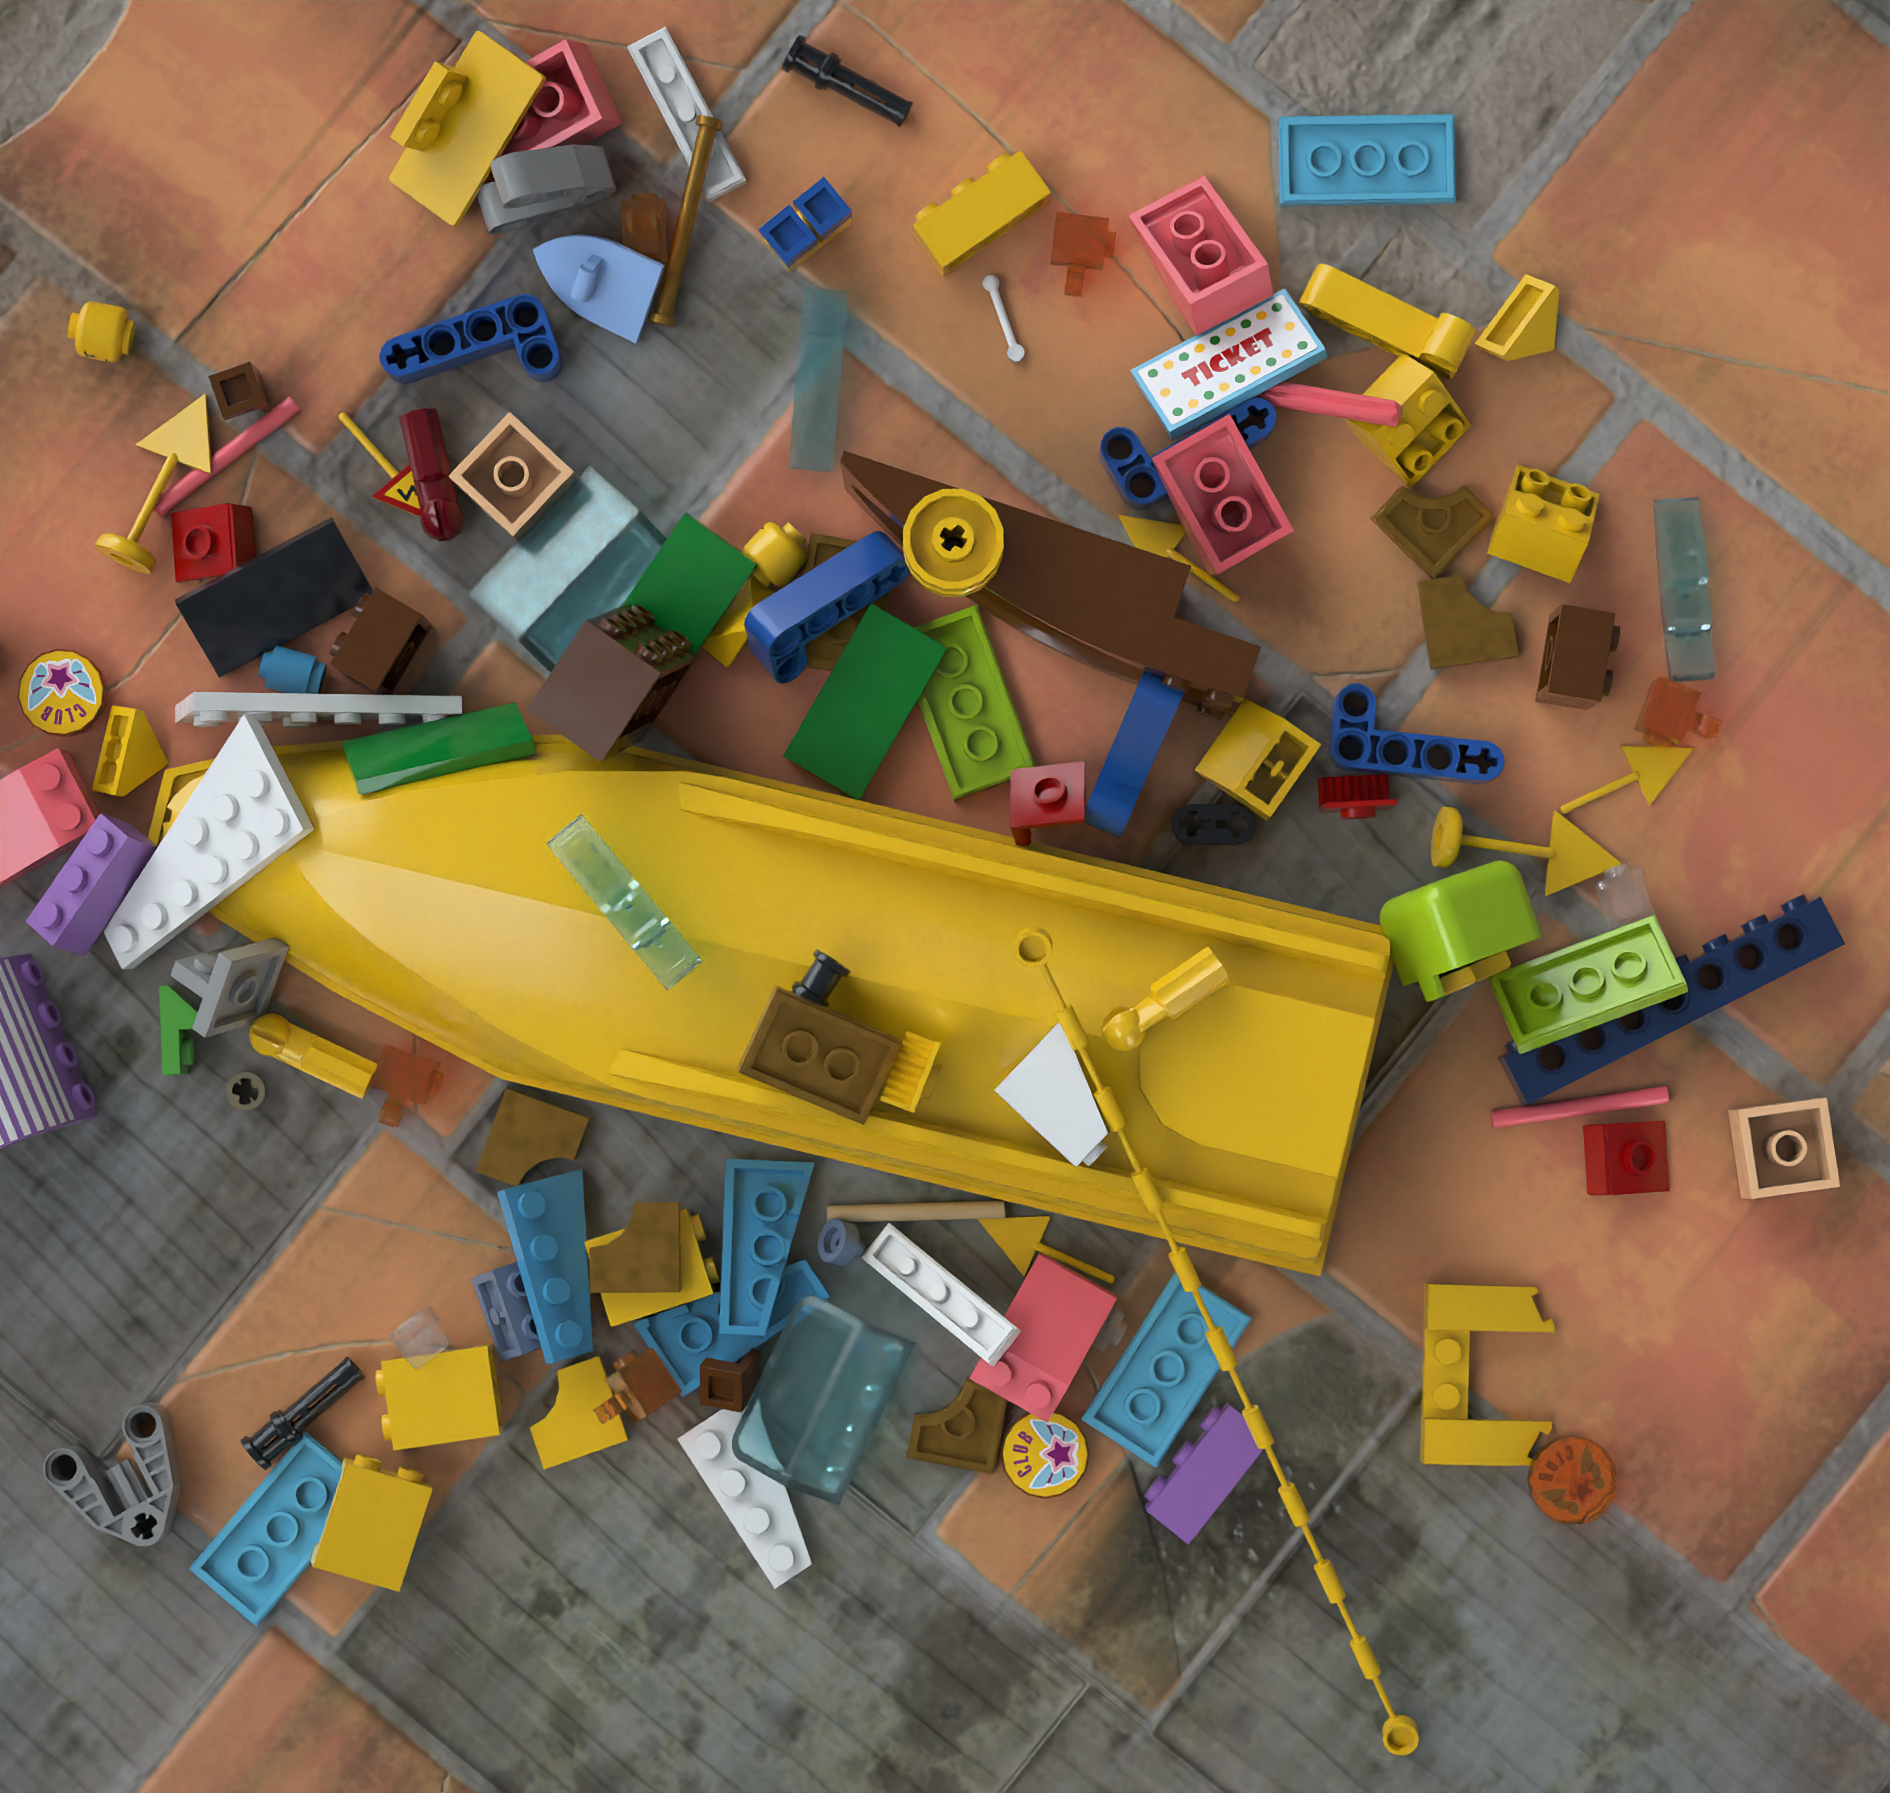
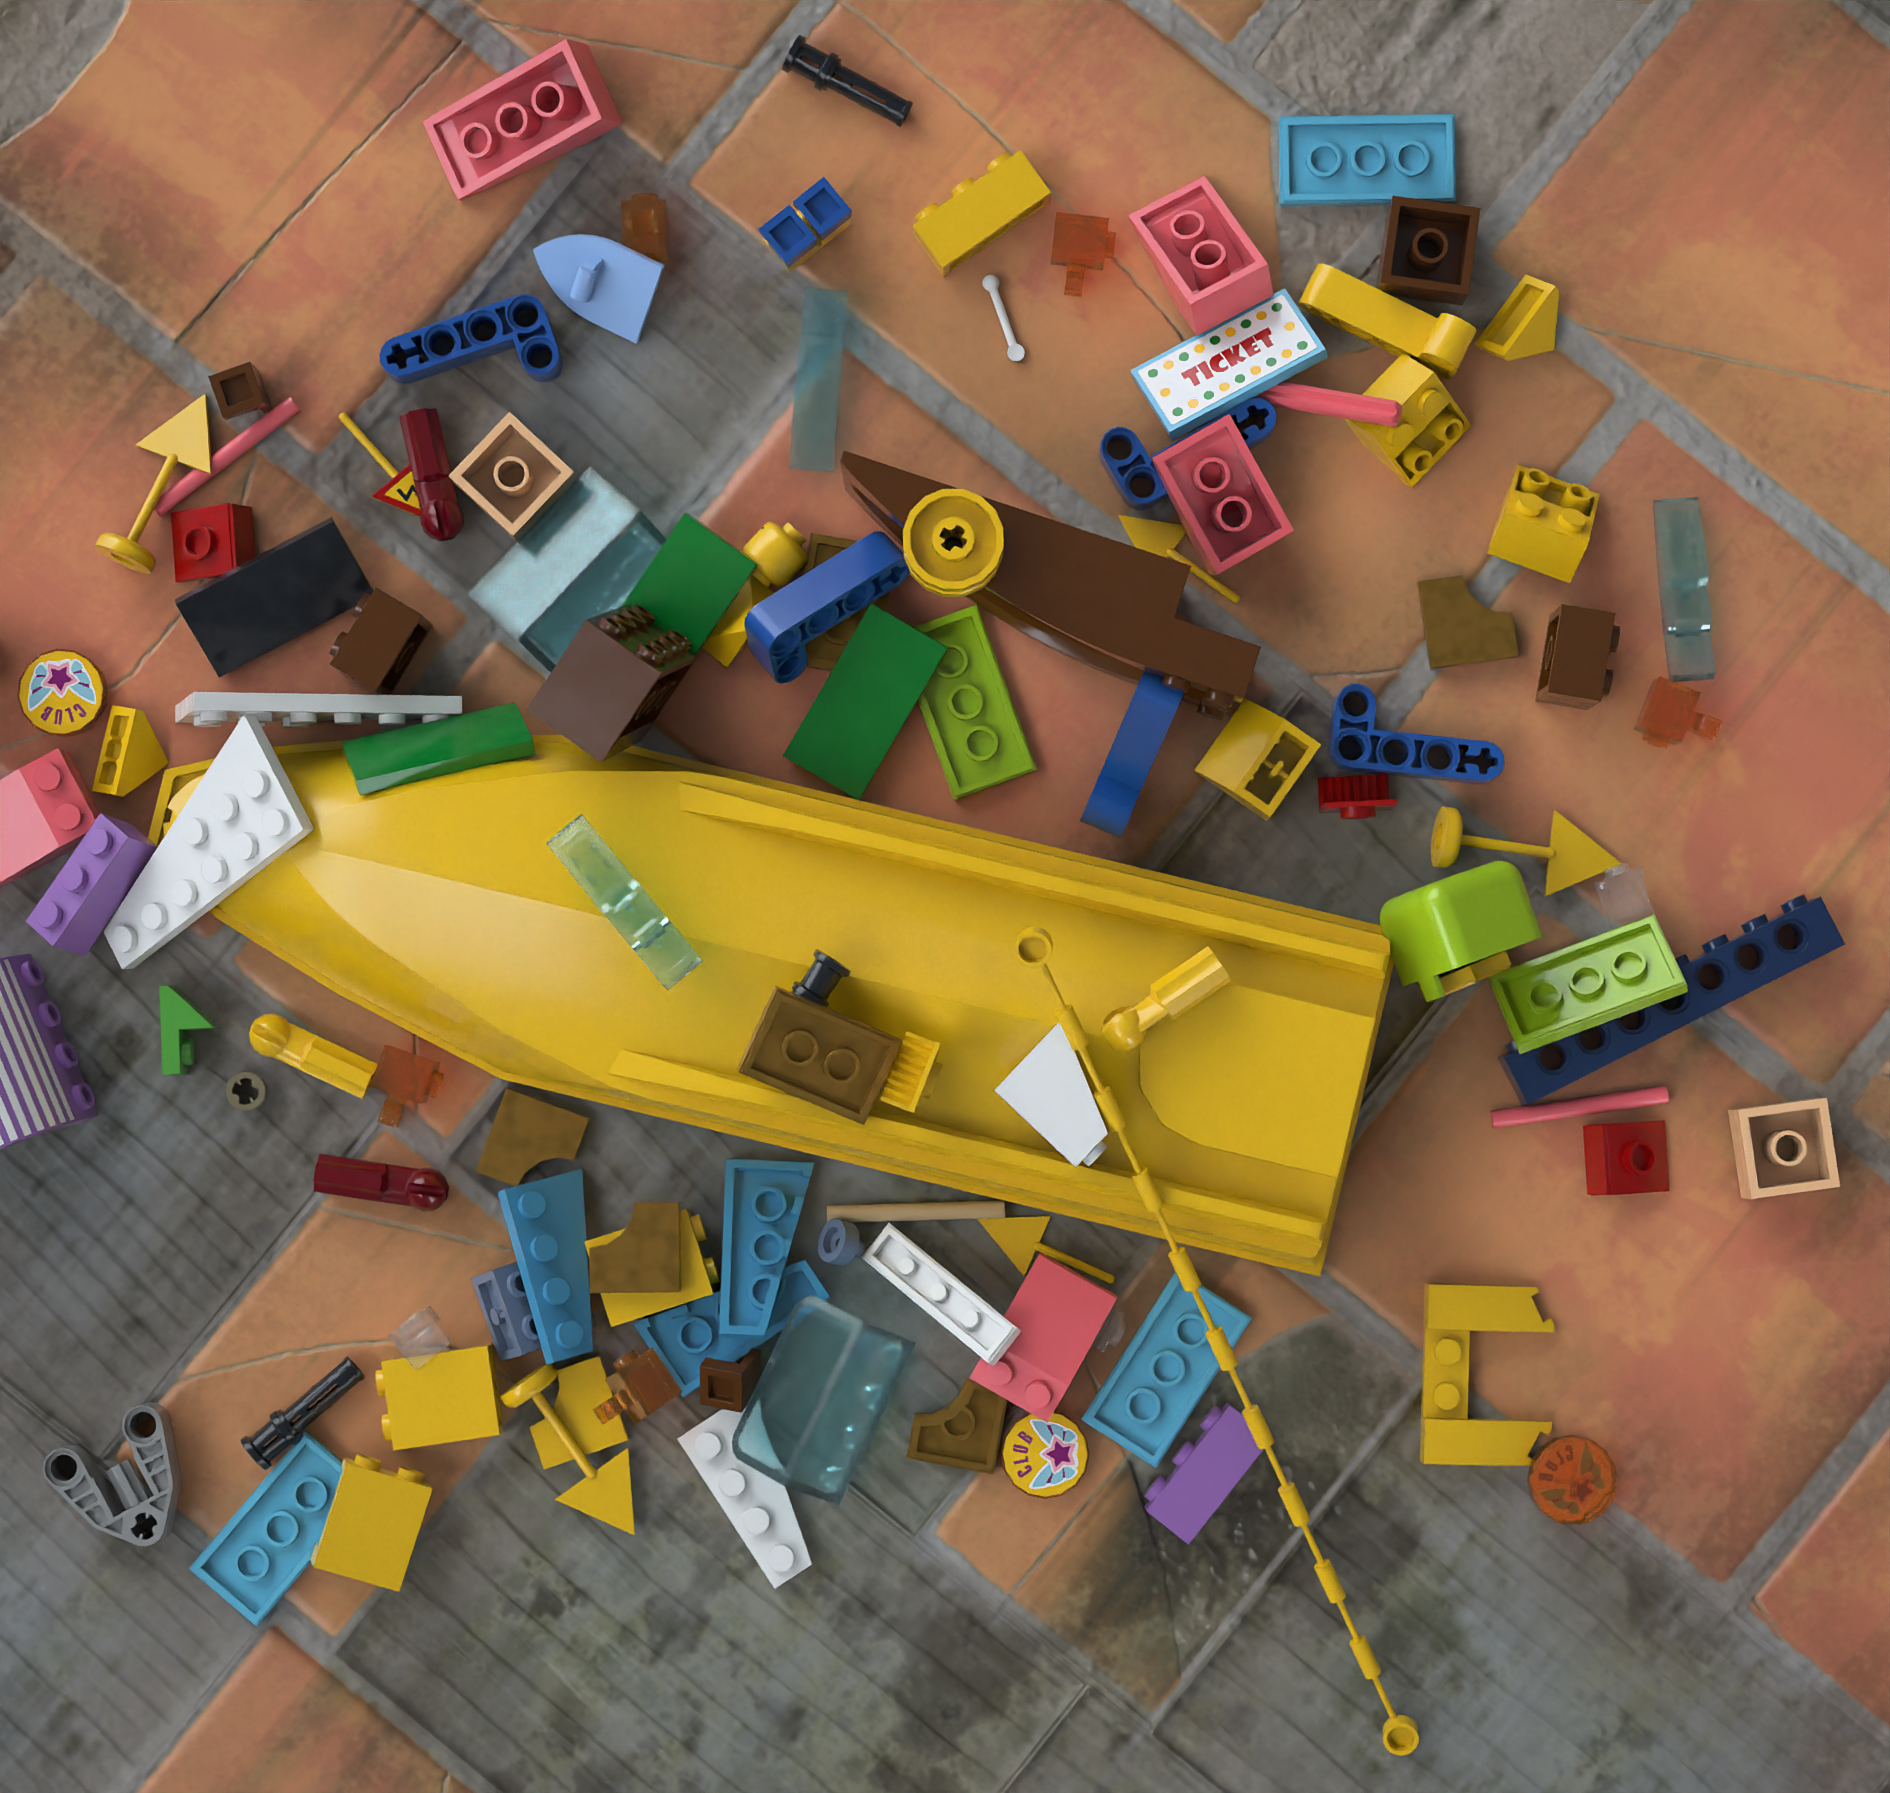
(101, 331): yellow head -> none
(232, 982): light grey bracket -> none
(292, 671): dark azure brick -> none
(380, 1182): none -> dark red piece
(461, 125): yellow bracket -> none
(543, 185): light grey connector -> none
(603, 1491): none -> yellow piece
(679, 105): white tile -> none
(685, 220): pearl gold bar -> none
(1046, 798): red piece -> none
(1211, 835): black beam -> none
(1428, 250): none -> reddish brown brick
(1432, 528): pearl gold tile -> none
(1650, 767): yellow piece -> none

